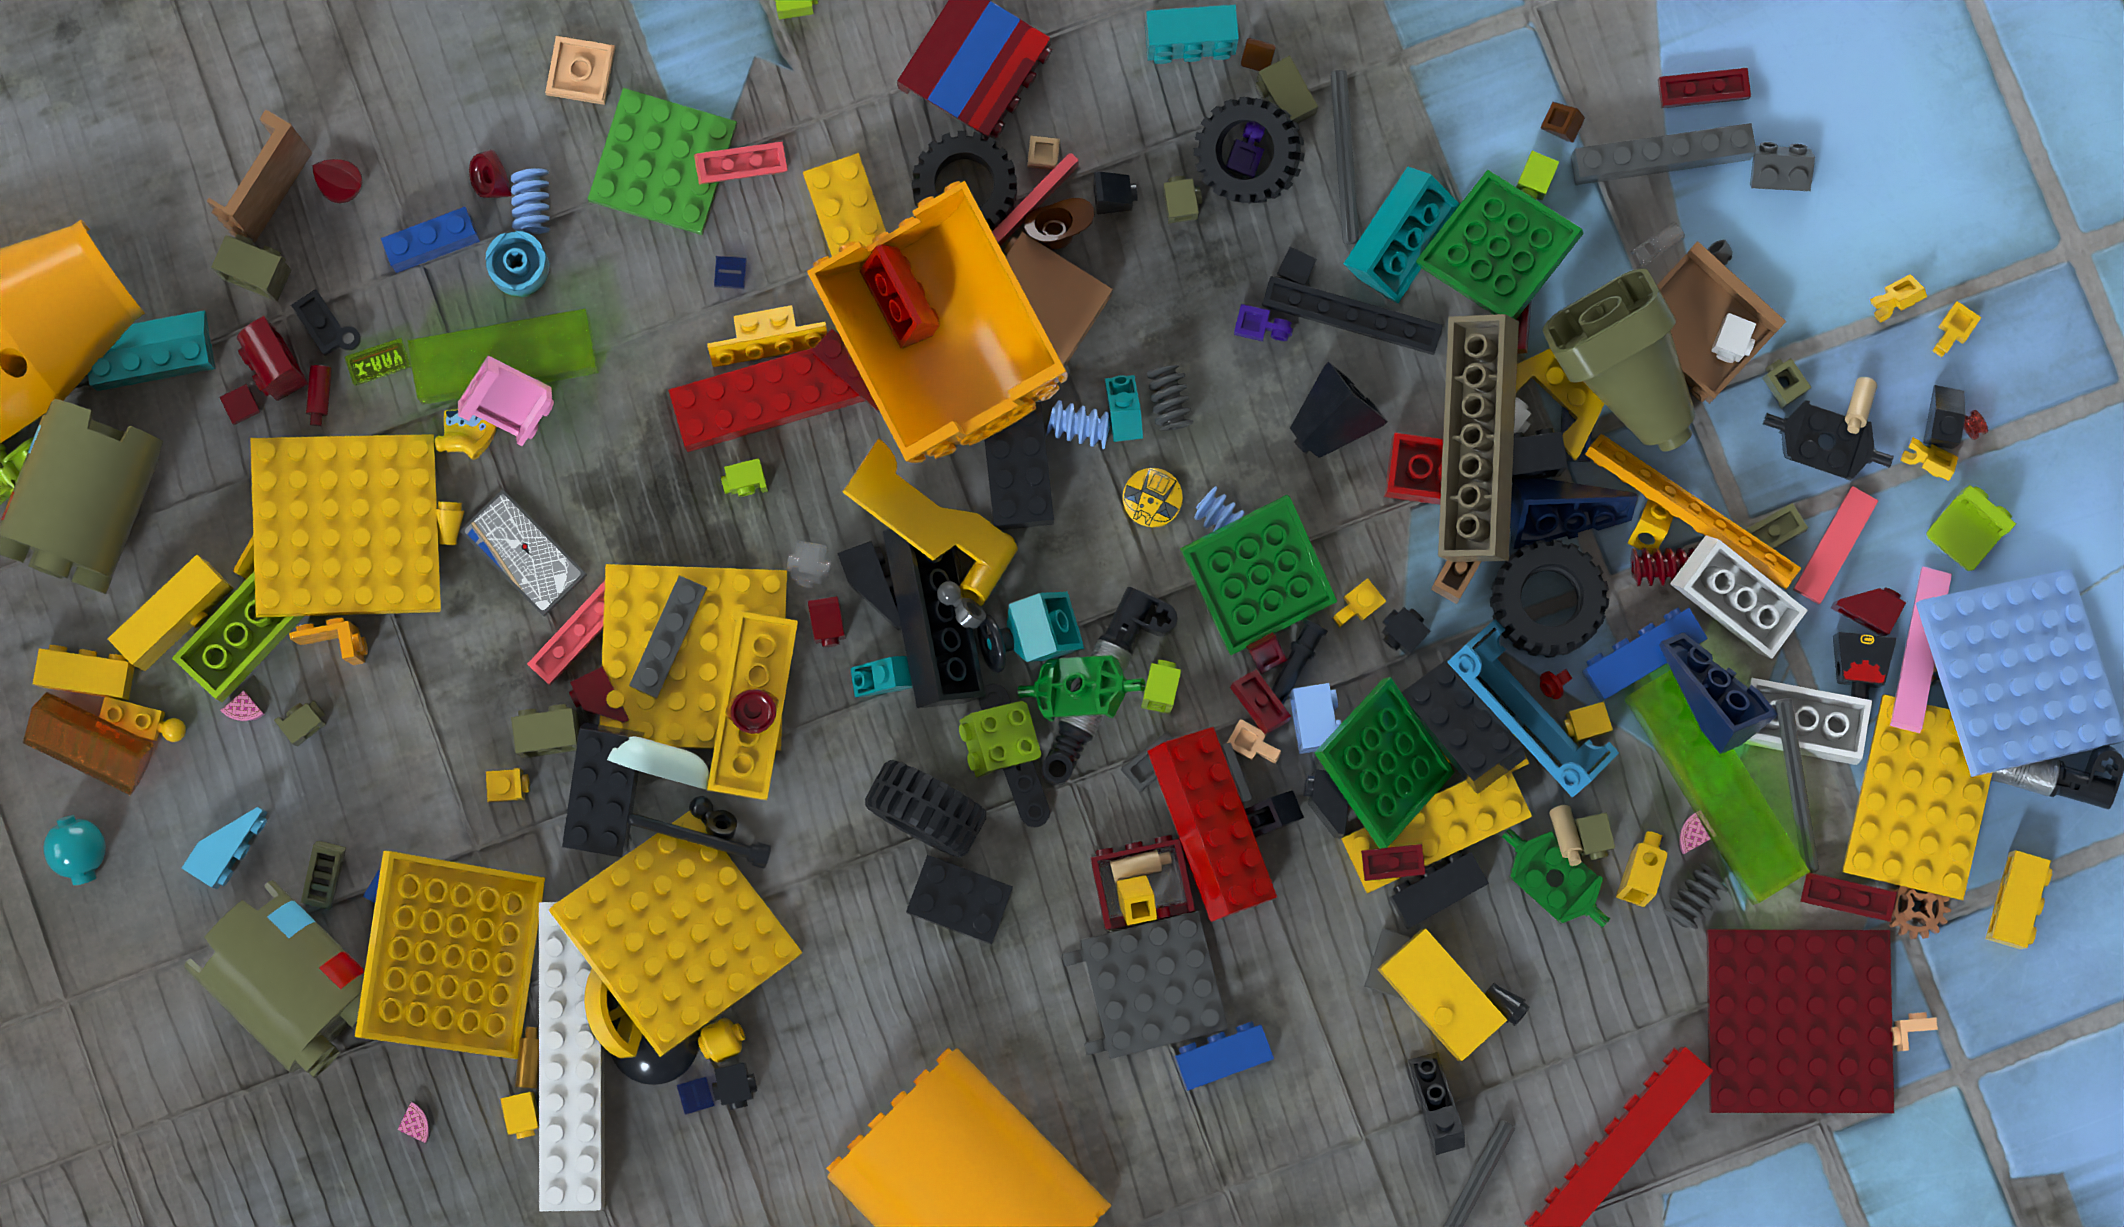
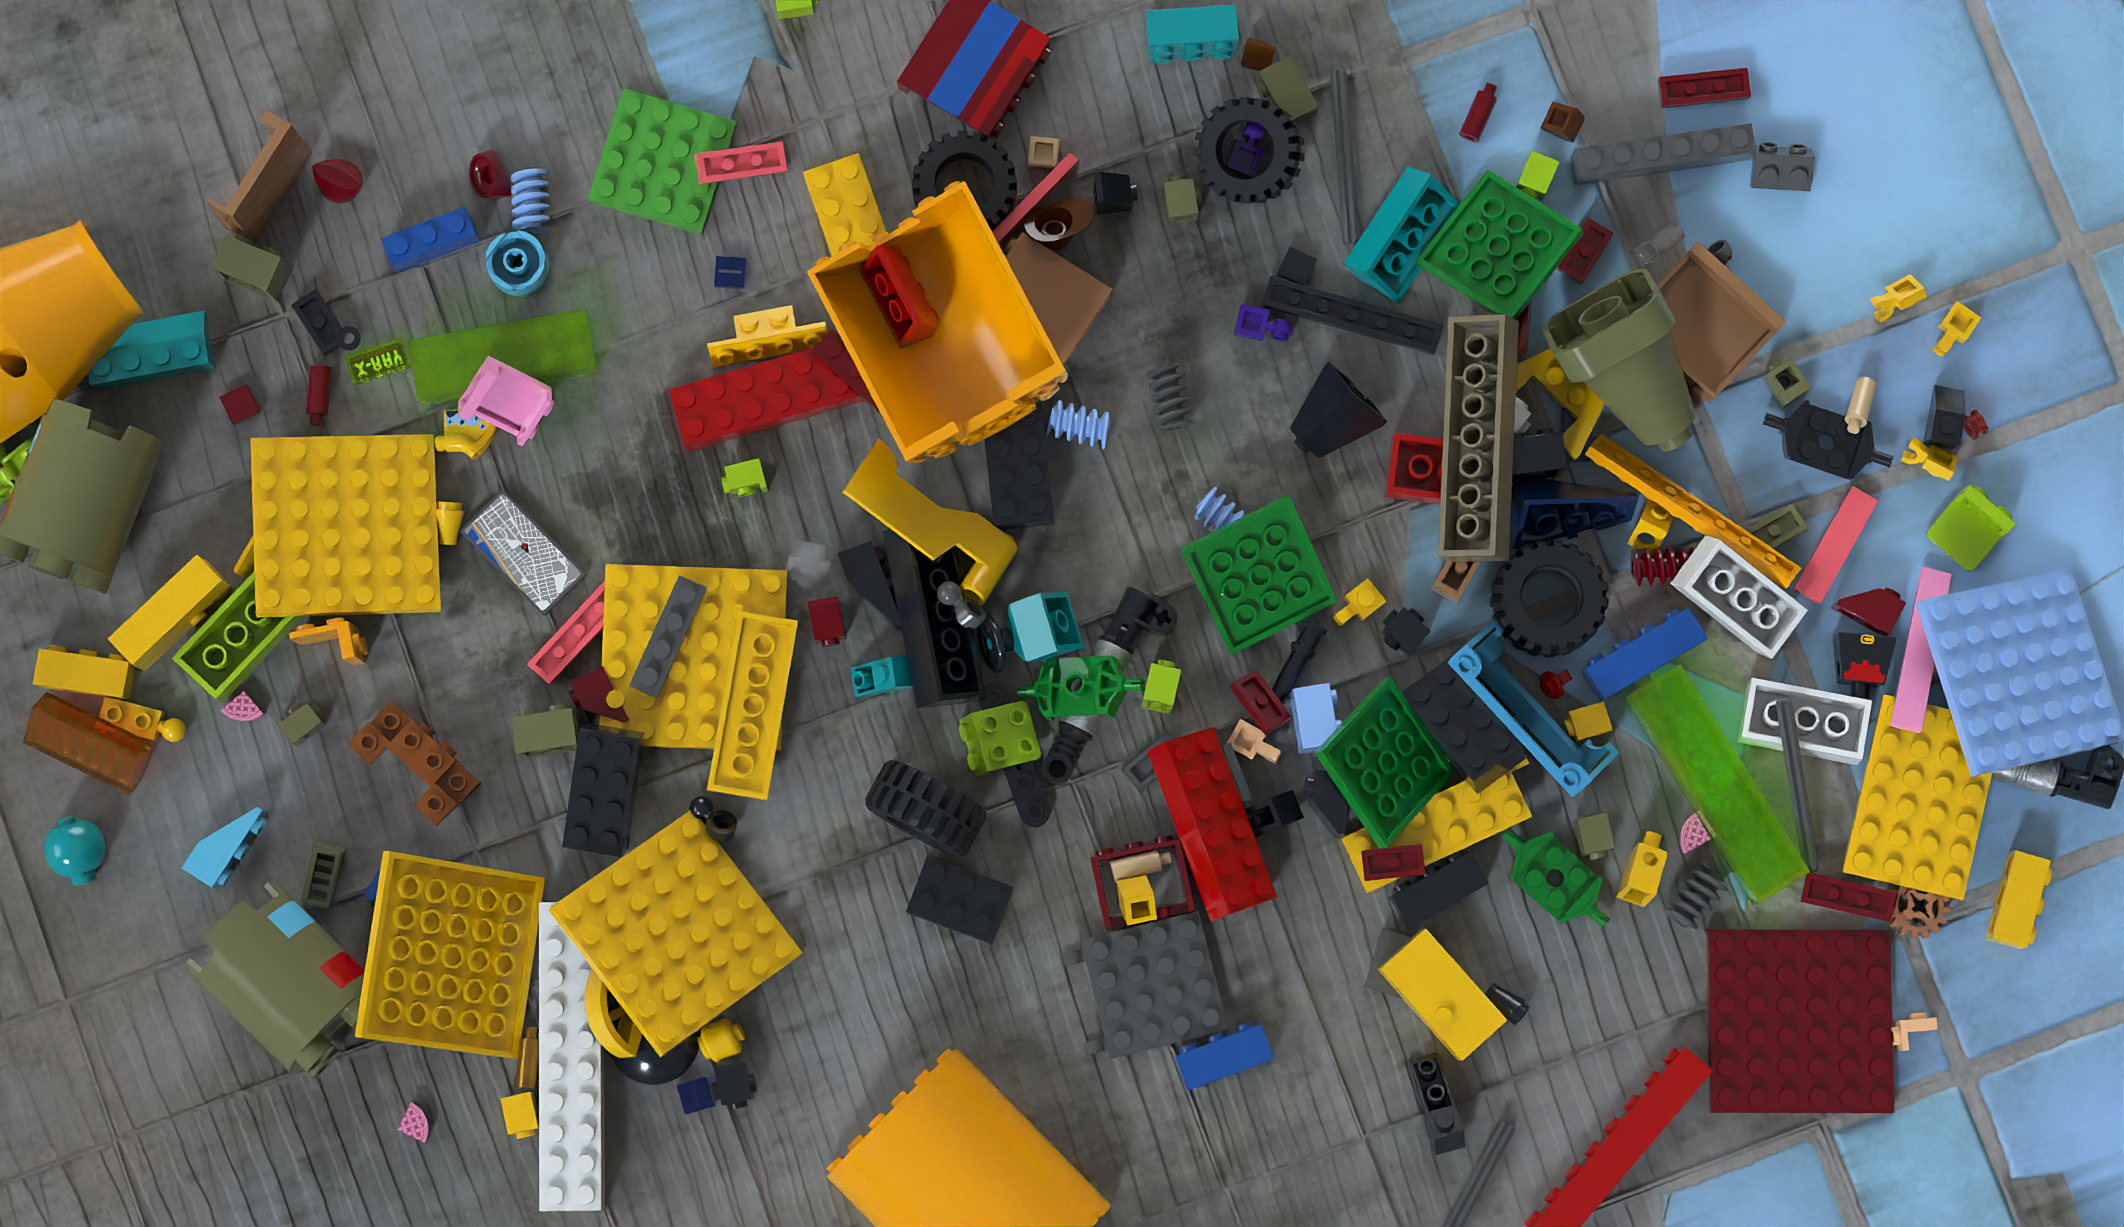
(271, 359): dark red brick -> none
(432, 762): none -> dark orange bracket
(507, 785): yellow bracket -> none
(580, 70): light nougat tile -> none
(662, 761): light aqua brick -> none
(752, 710): dark red piece -> none
(754, 853): black piece -> none
(1124, 408): teal slope -> none
(1152, 497): yellow dish -> none
(1266, 653): dark red tile -> none
(1479, 114): none -> dark red cylinder
(1566, 833): tan cylinder -> none
(1585, 252): none -> dark red plate
(1720, 702): dark blue wedge -> none
(1734, 339): white brick -> none

